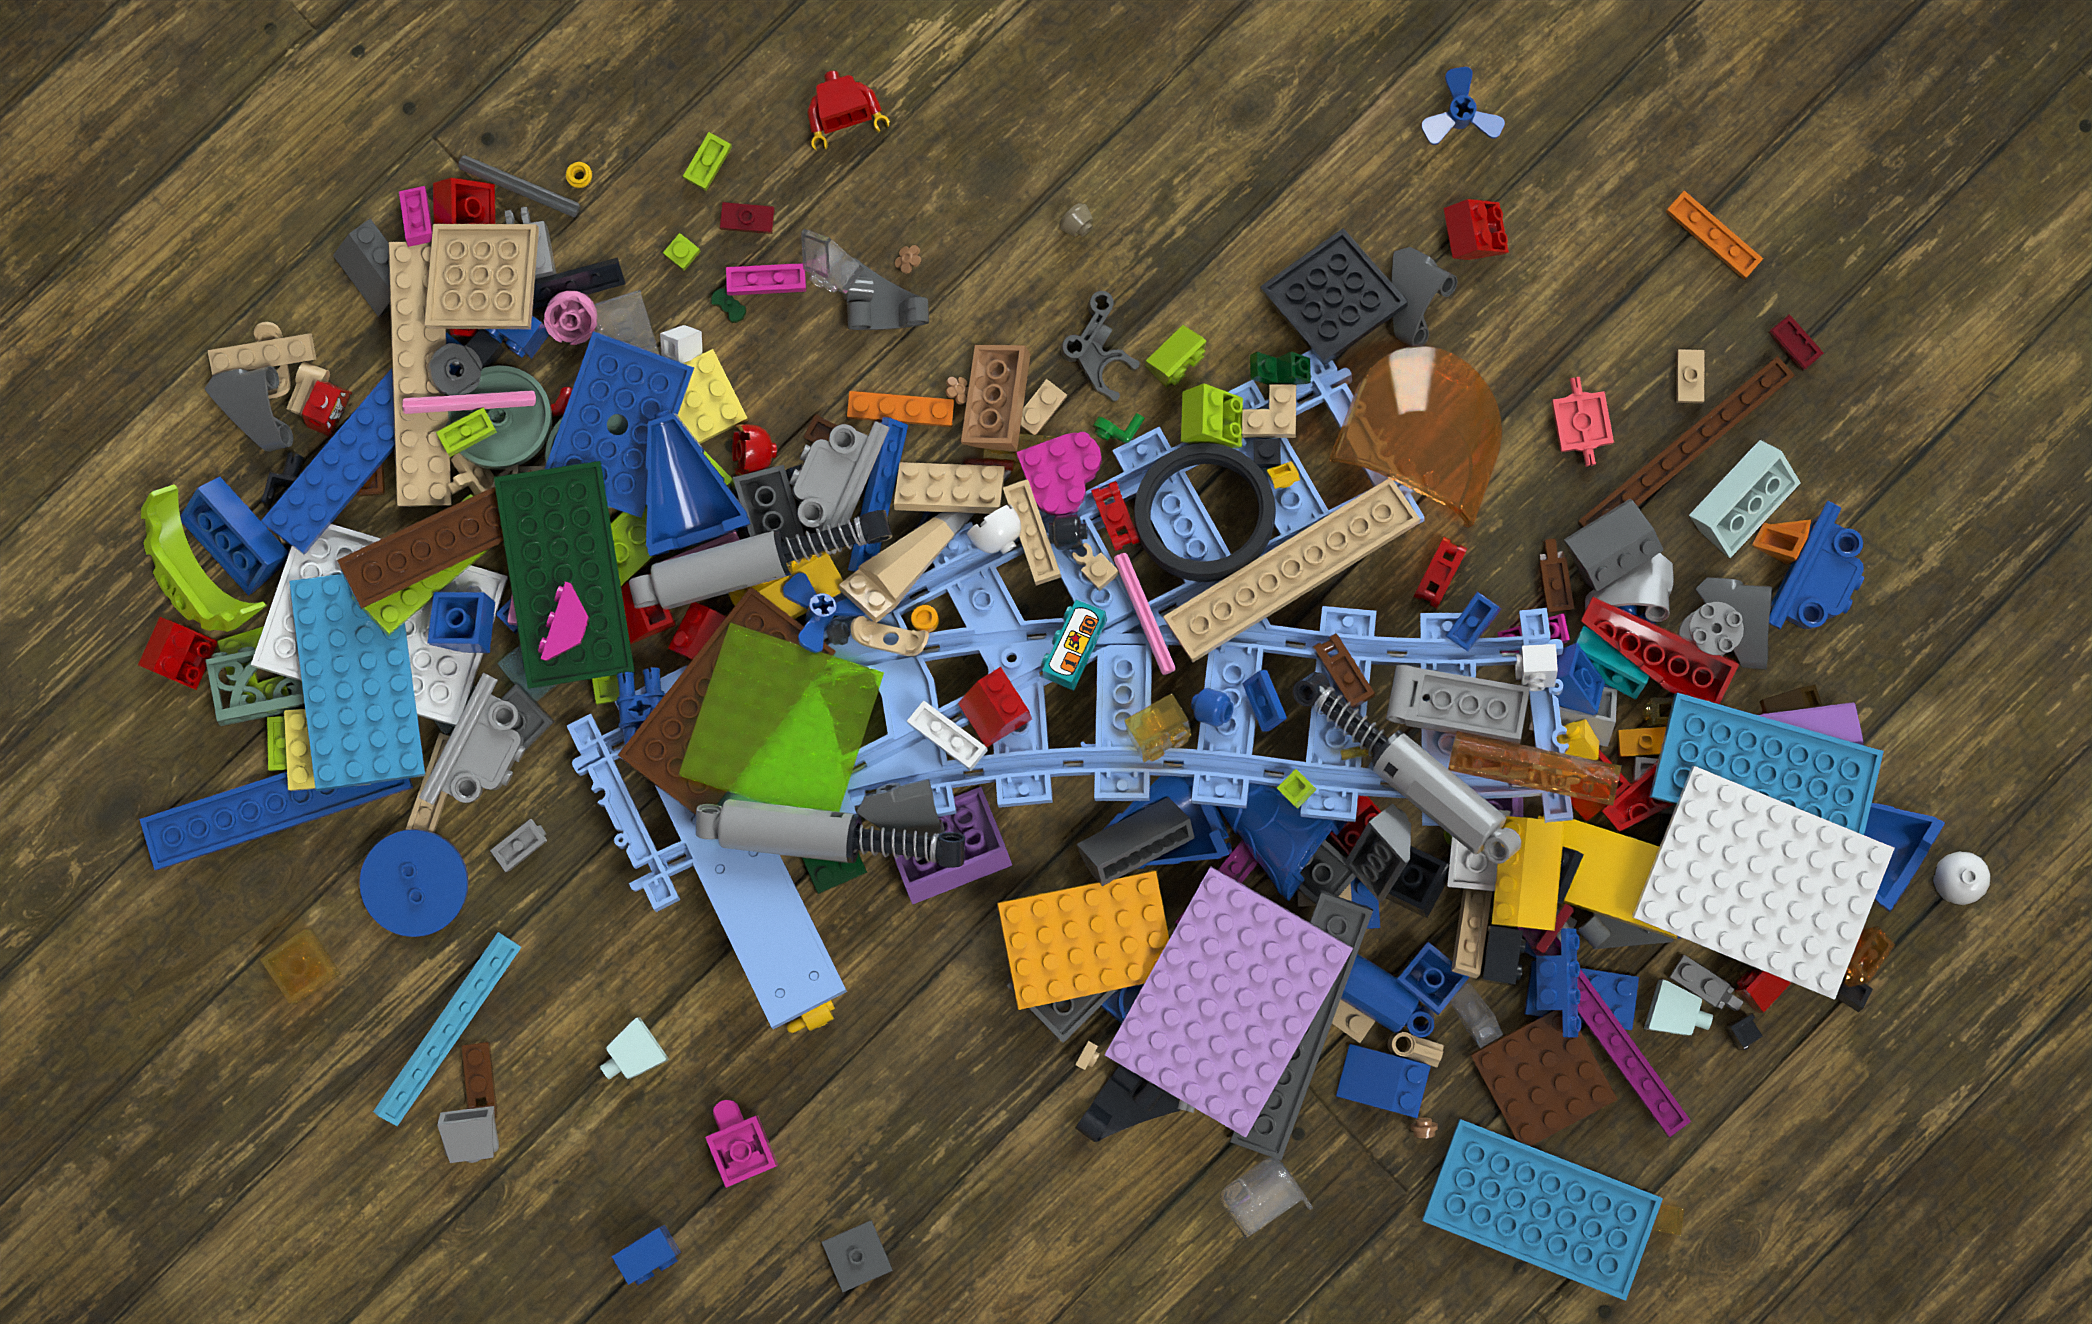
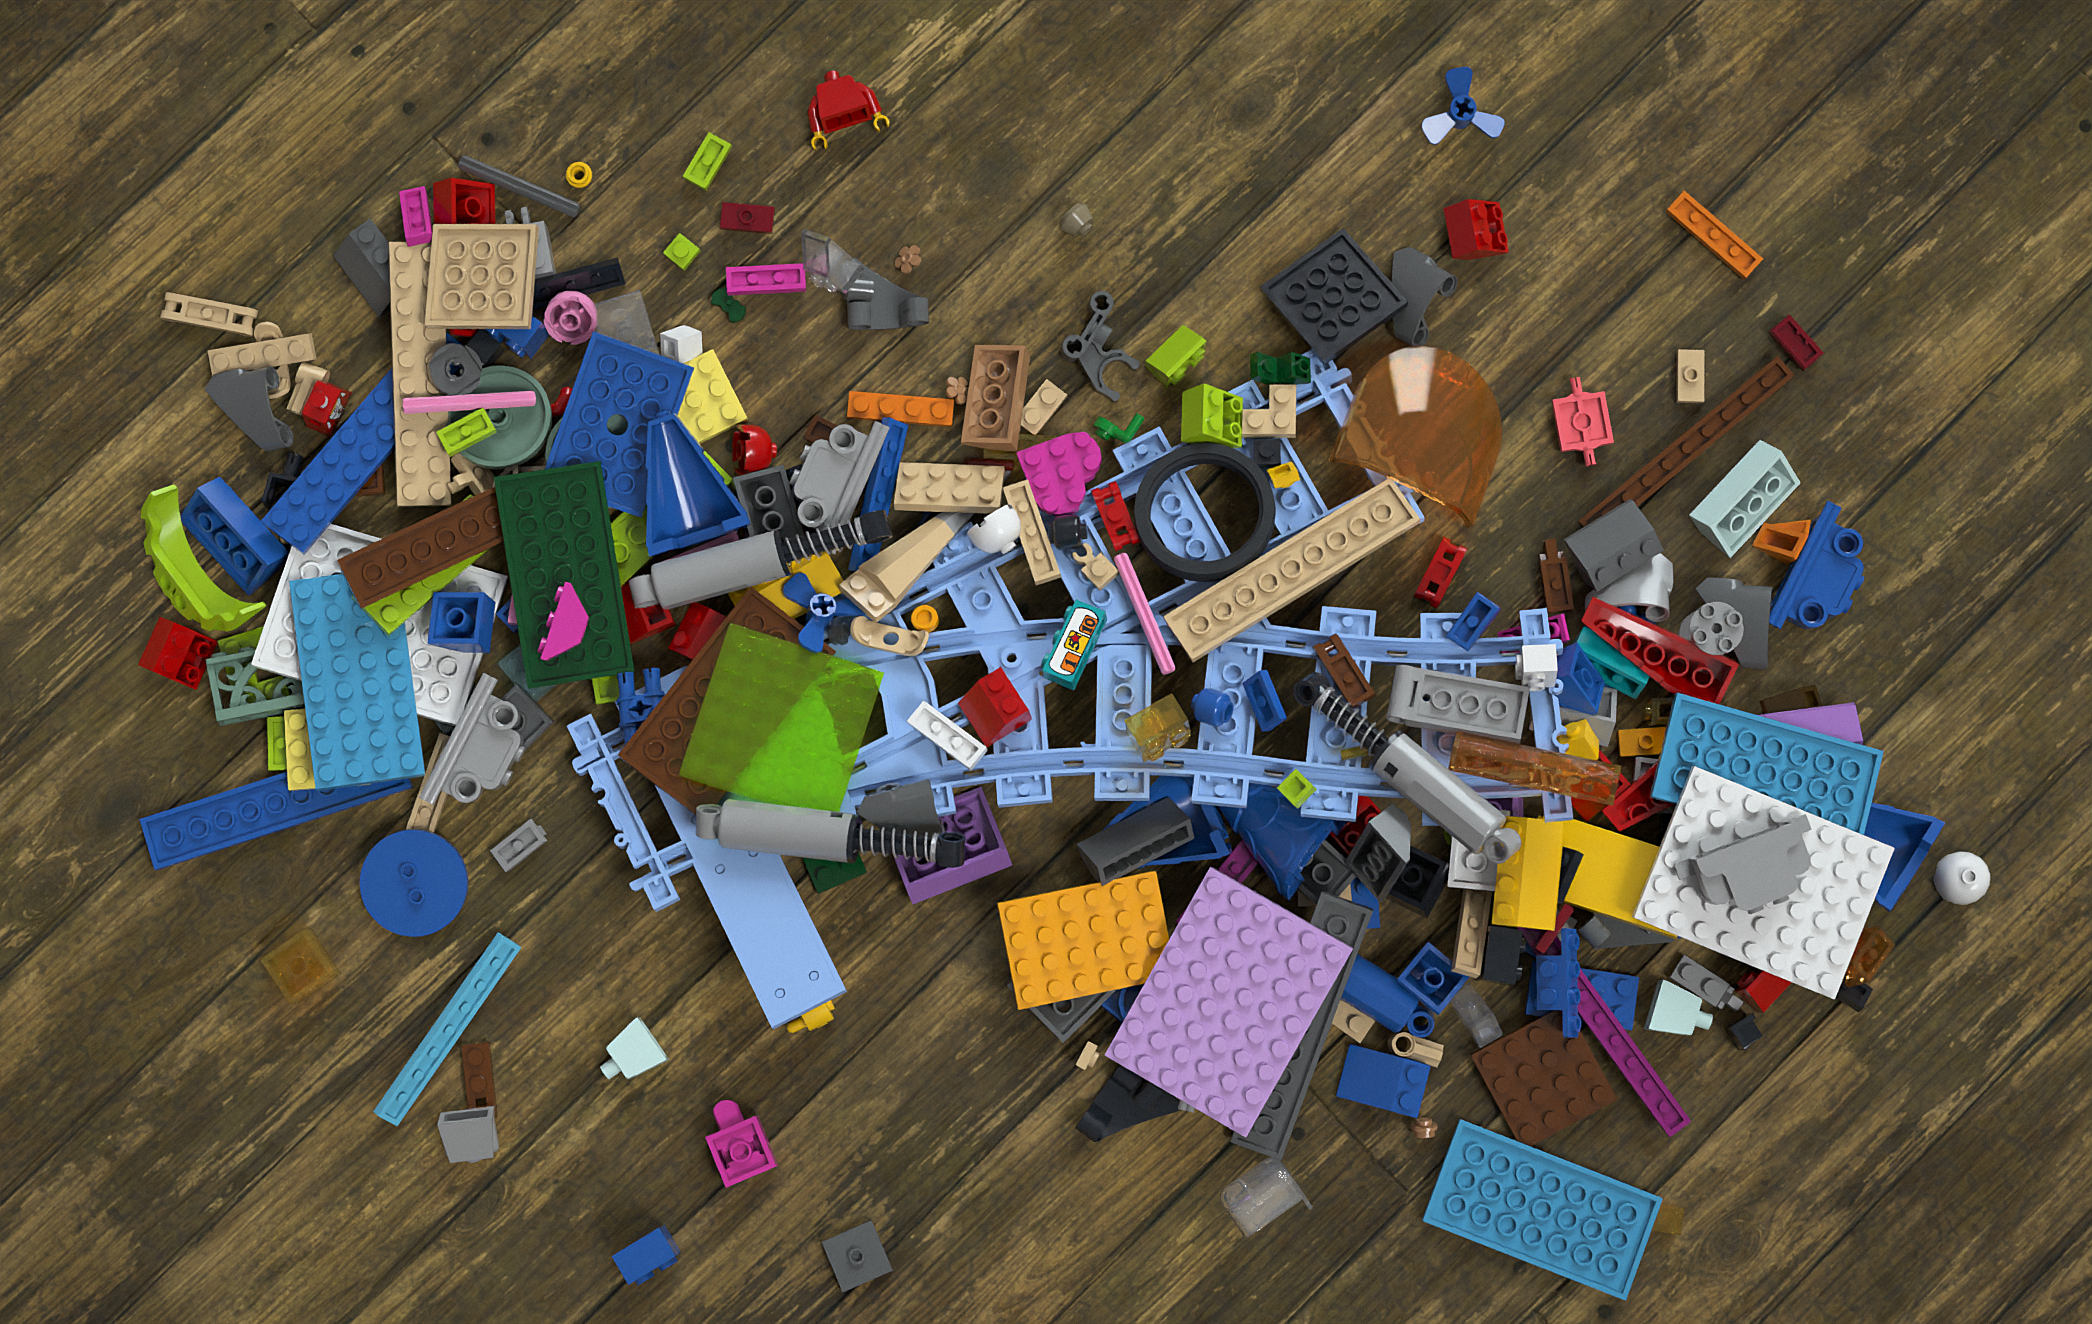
(208, 314): none -> tan plate
(1752, 868): none -> light grey brick

